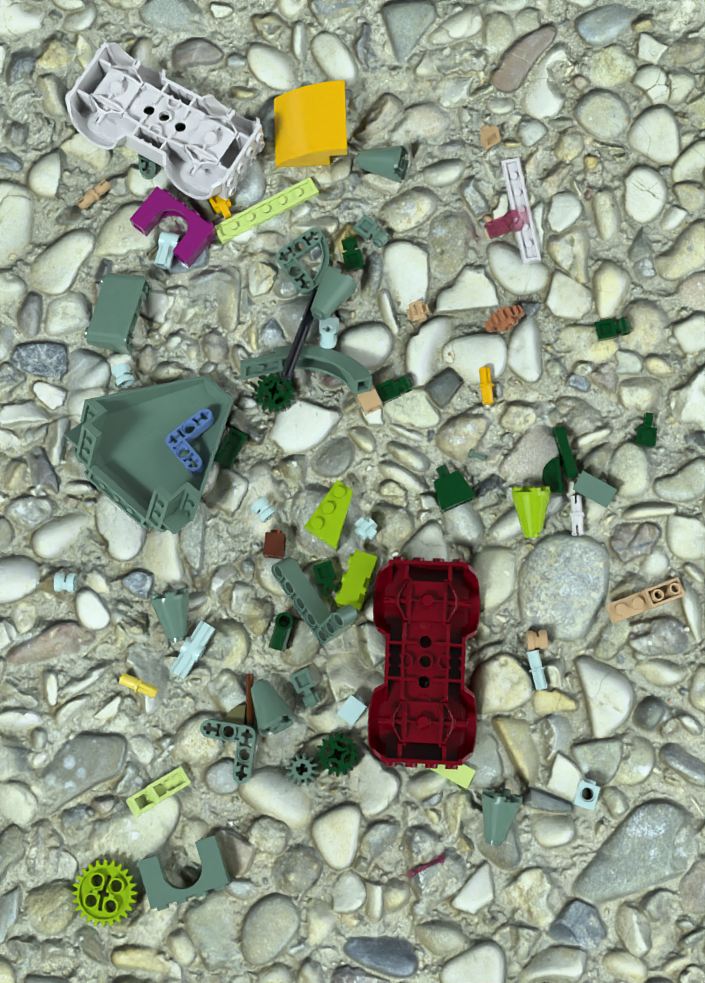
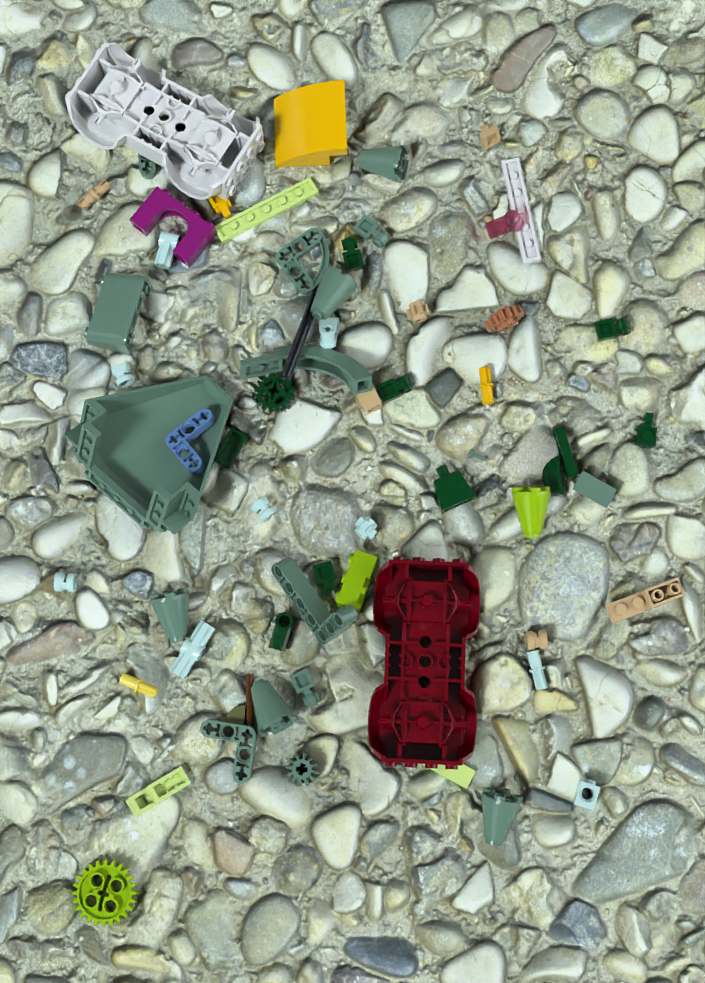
(162, 891): sand green arch -> none
(274, 544): copper brick -> none
(330, 516): lime wedge -> none
(341, 763): dark green gear -> none
(352, 709): light aqua brick -> none
(440, 859): clear pink hinge -> none
(576, 515): white pin -> none

